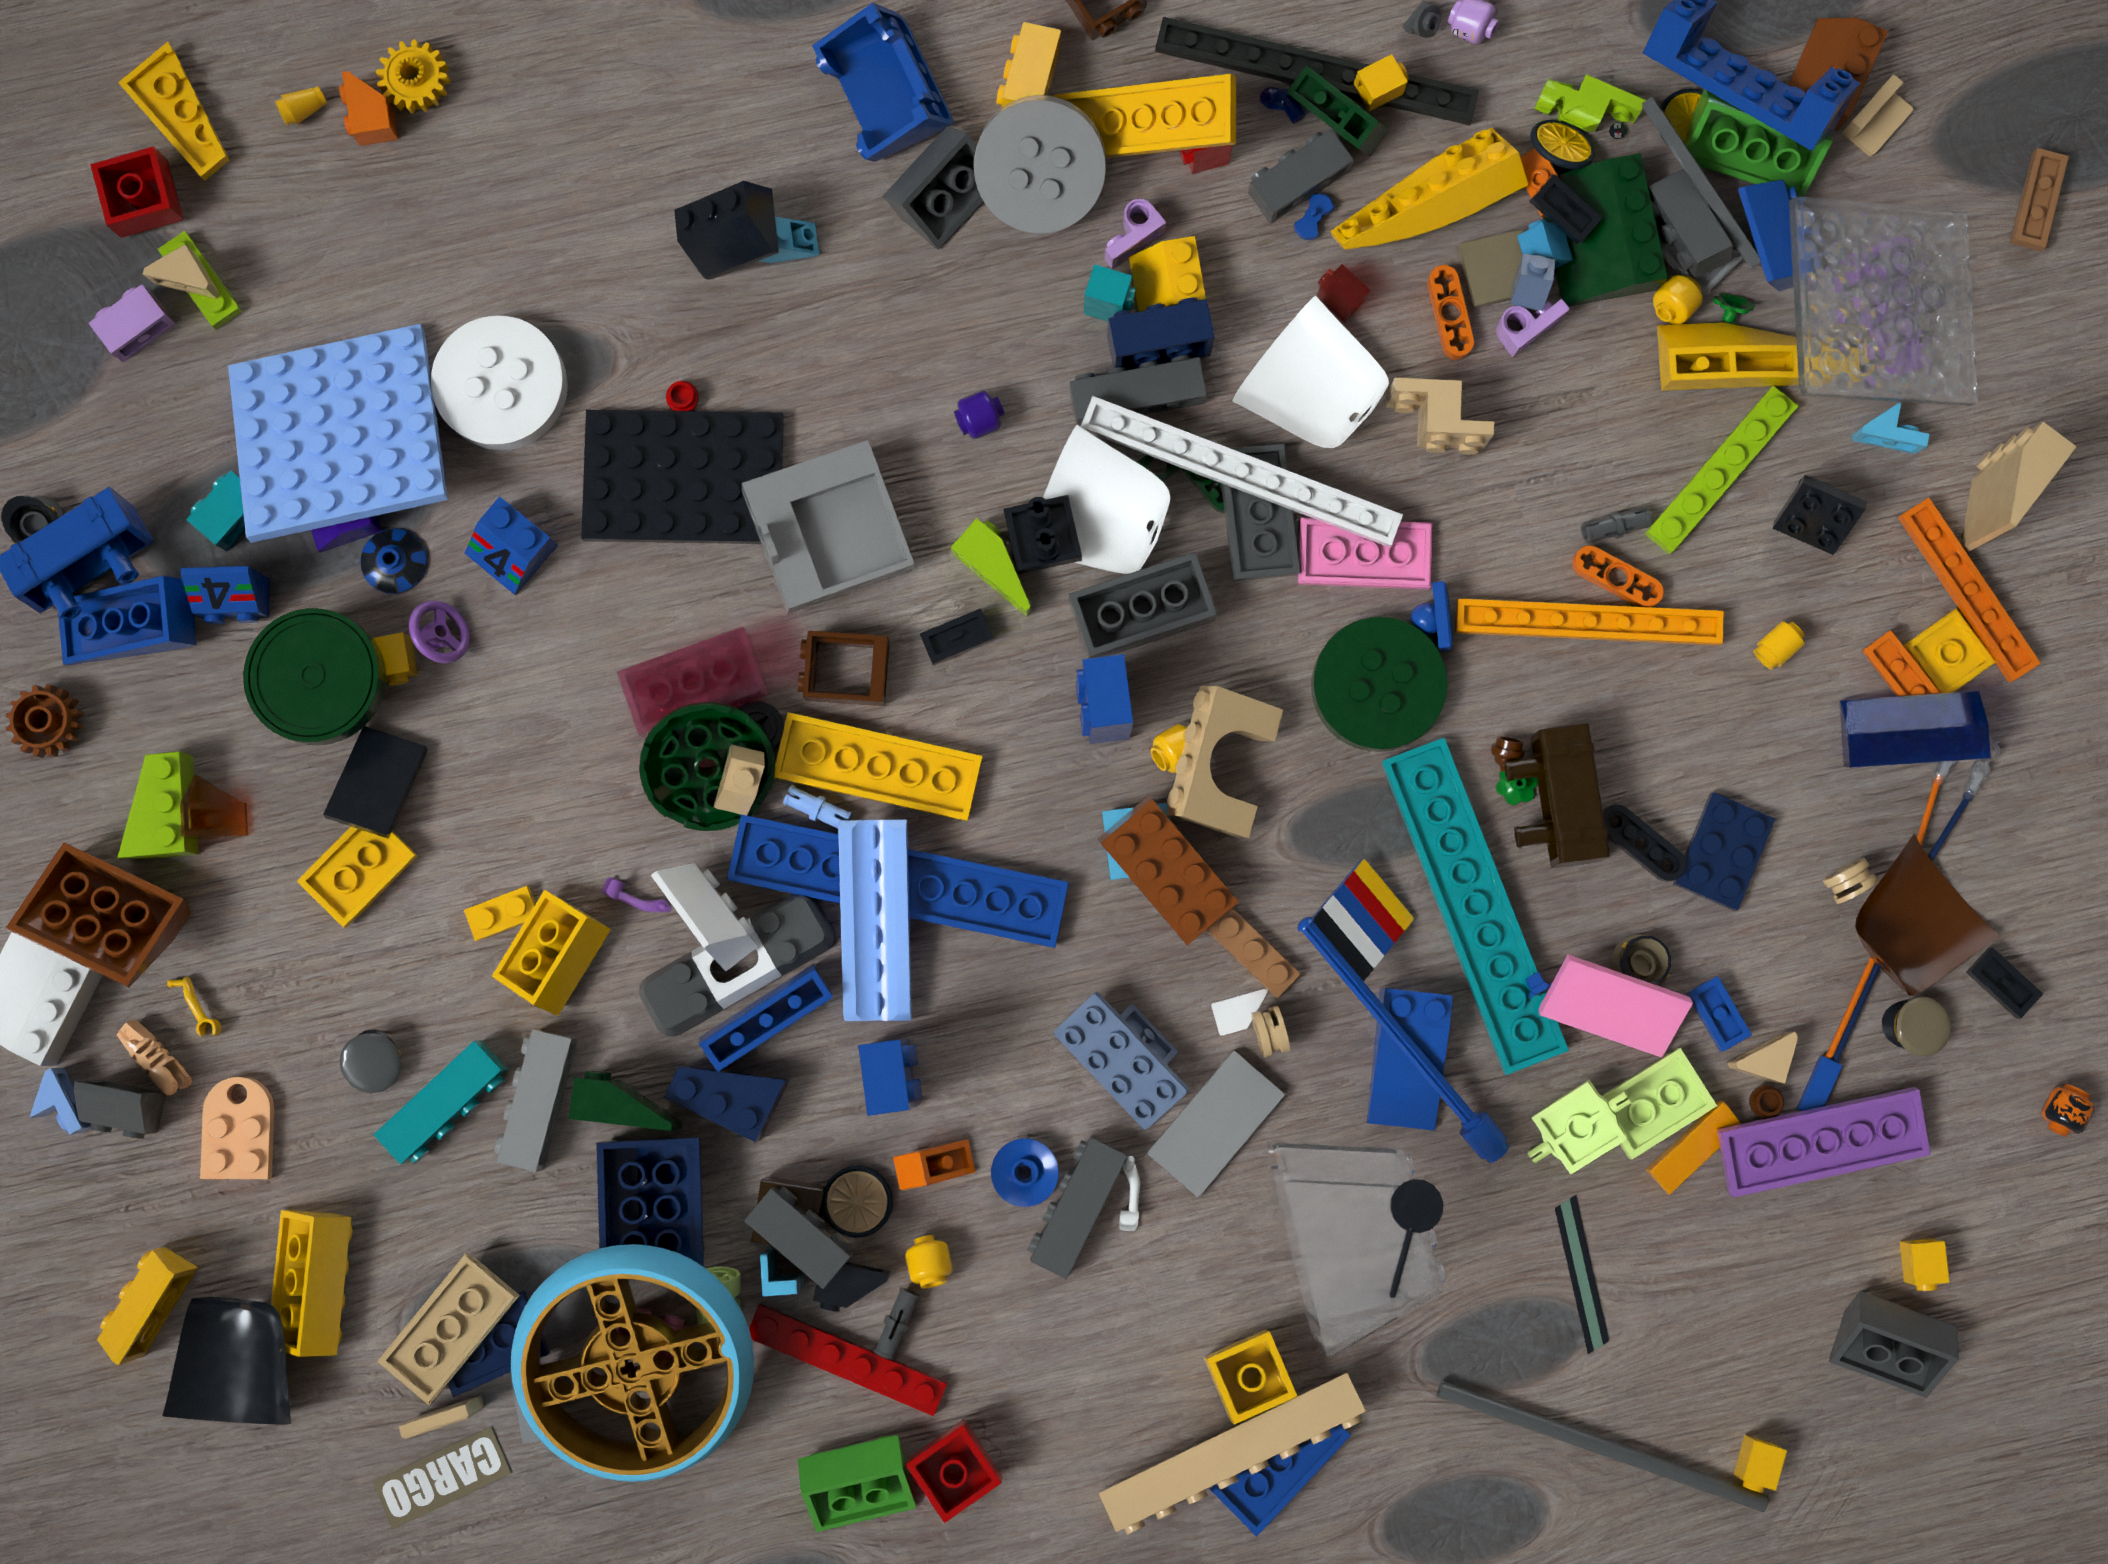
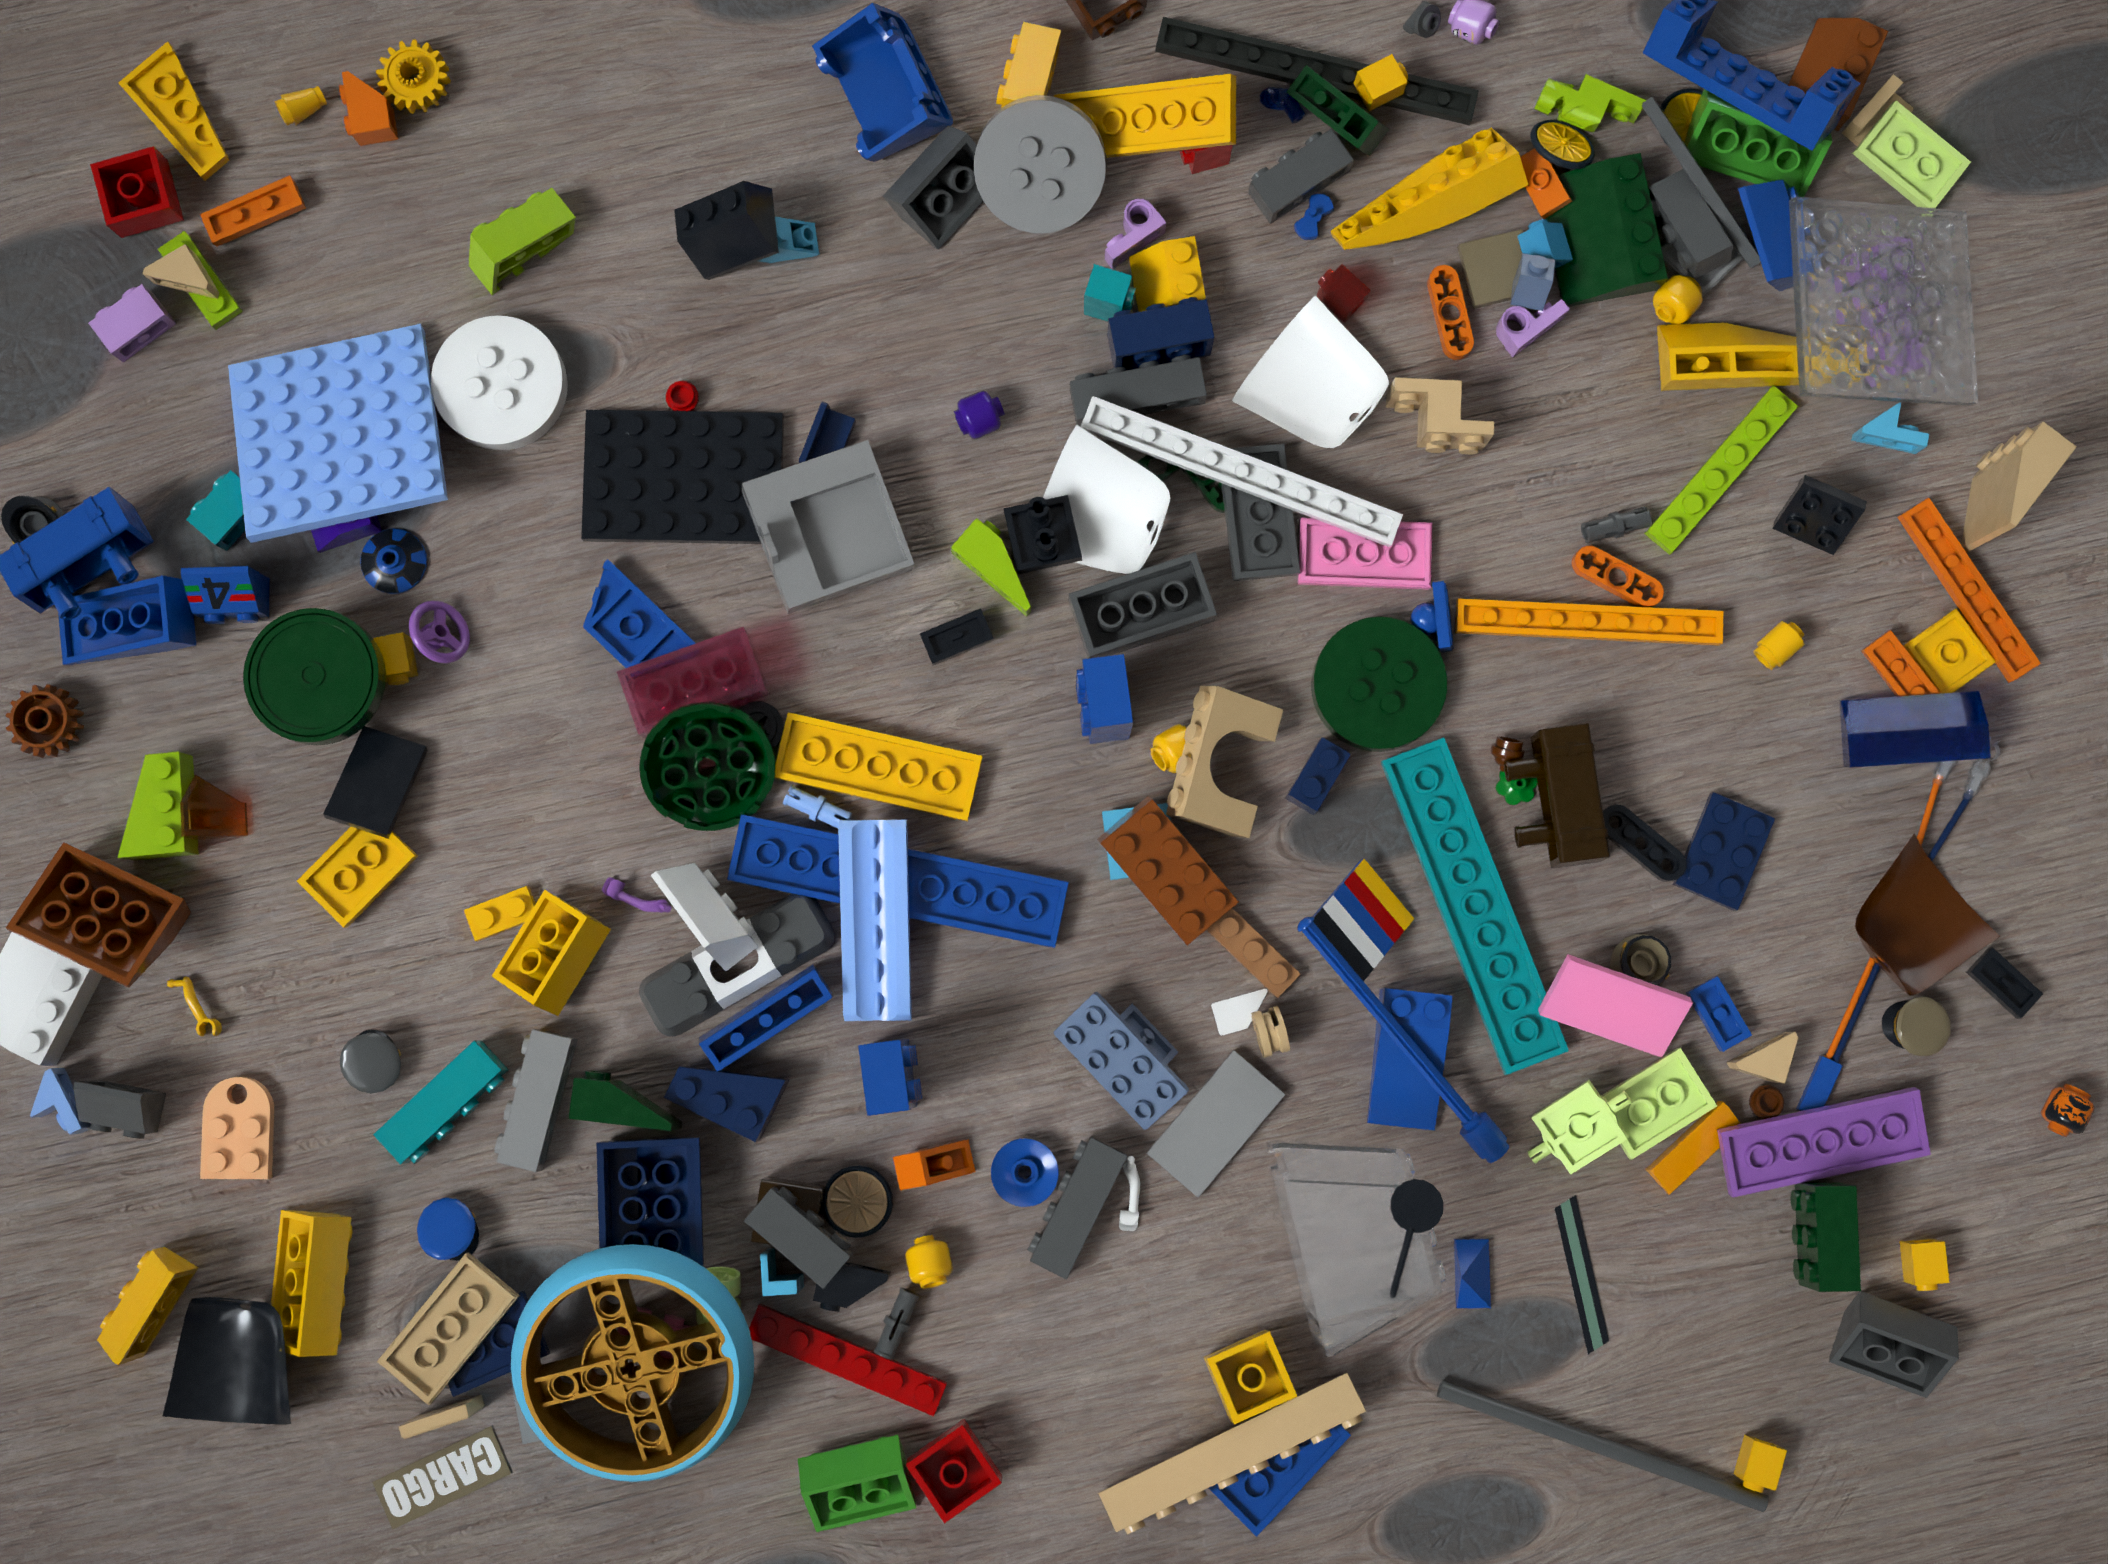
(153, 1058): light nougat hinge -> none
(253, 211): none -> orange plate
(447, 1230): none -> blue piece
(508, 546): blue slope -> none
(517, 236): none -> lime wedge
(630, 622): none -> blue wing
(740, 780): tan slope -> none
(828, 433): none -> dark blue panel
(879, 673): reddish brown window -> none
(1317, 776): none -> dark blue brick
(1472, 1273): none -> blue slope
(1536, 985): blue piece -> none
(1565, 209): black plate -> none
(1617, 131): black piece -> none
(1732, 306): green plant -> none
(1826, 1236): none -> dark green brick
(1848, 877): tan wheel -> none
(1911, 157): none -> yellowish green plate
(2039, 199): medium nougat plate -> none

